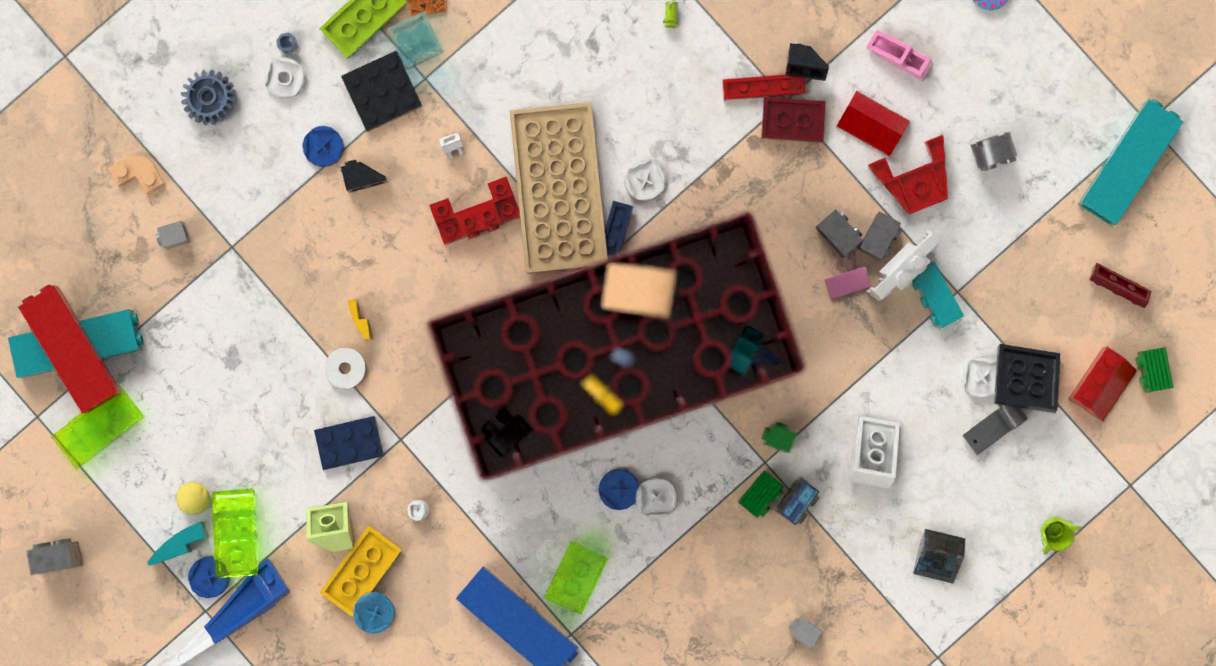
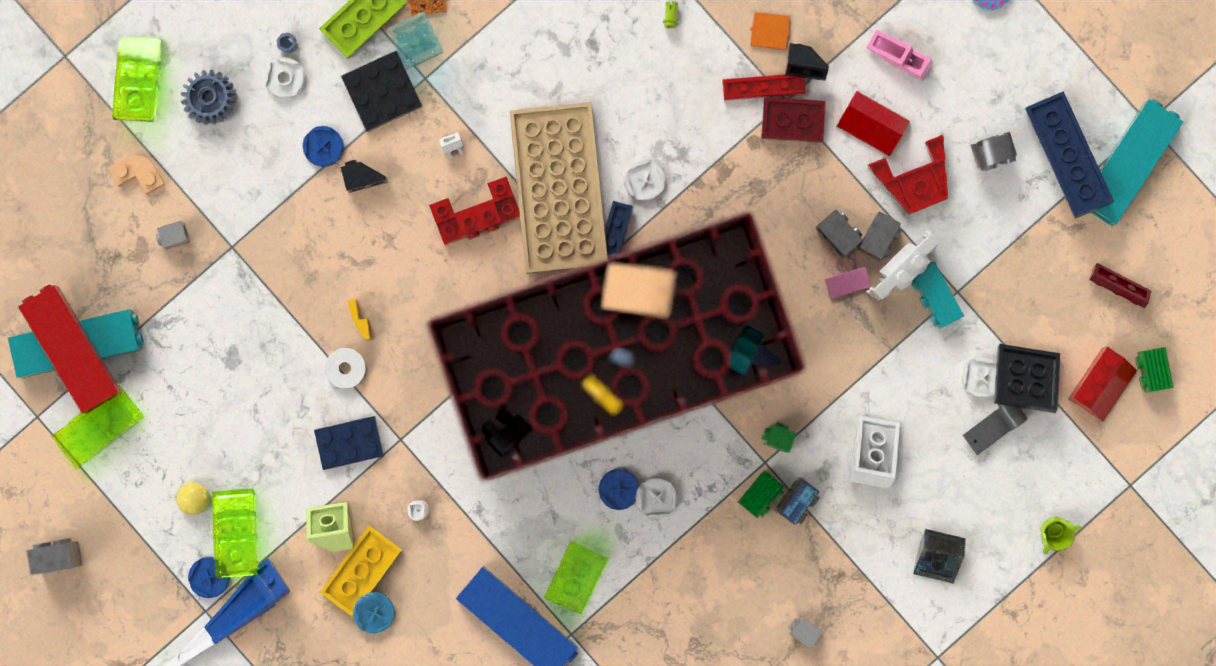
(137, 79): none -> clear neon green slope
(179, 543): teal slope -> none
(770, 31): none -> orange piece
(1069, 155): none -> dark blue plate

